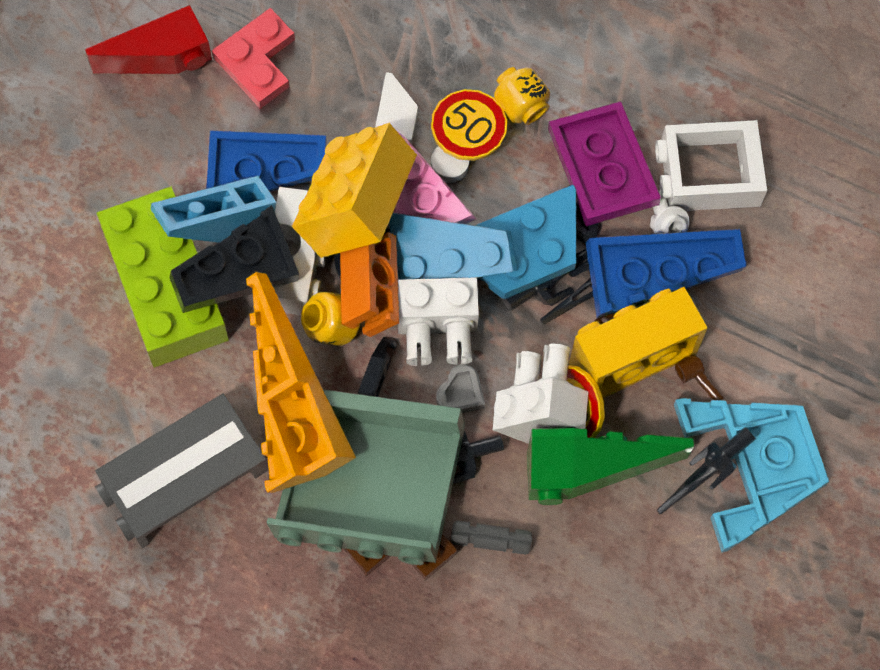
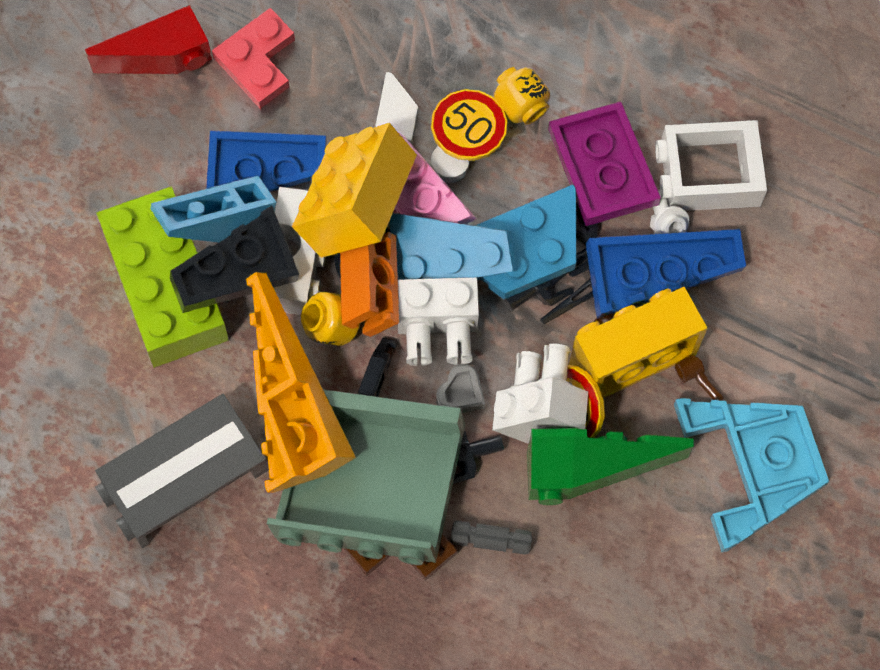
(716, 462): black piece -> none

